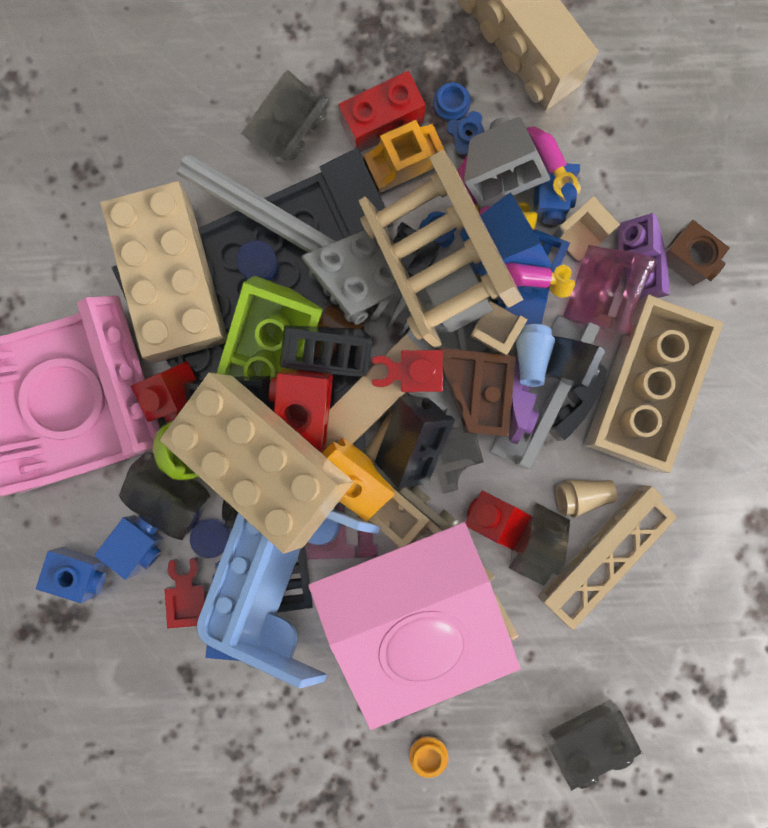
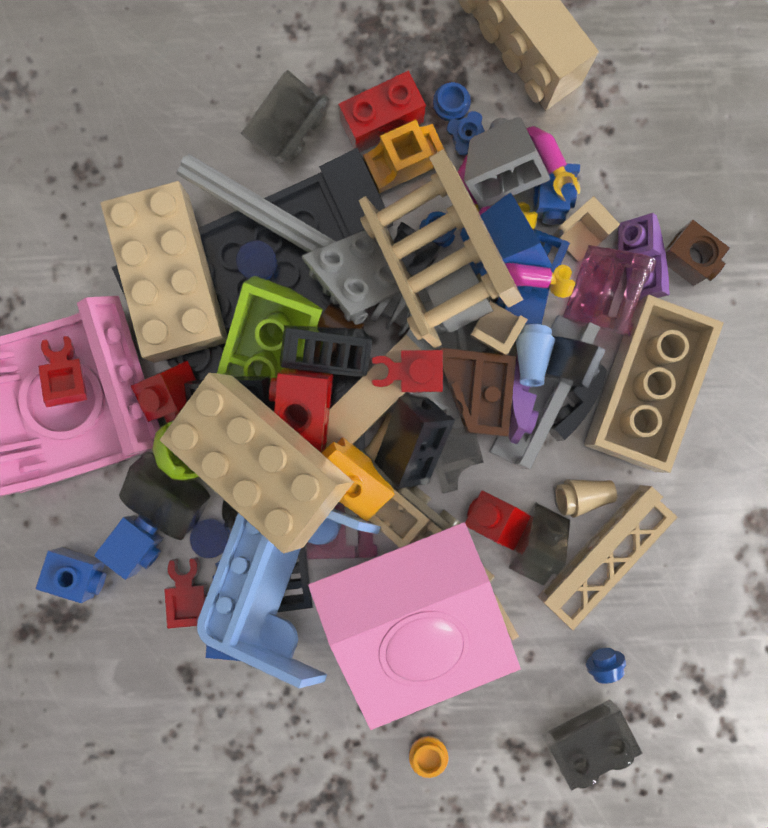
(63, 378): none -> red plate
(606, 665): none -> blue plate

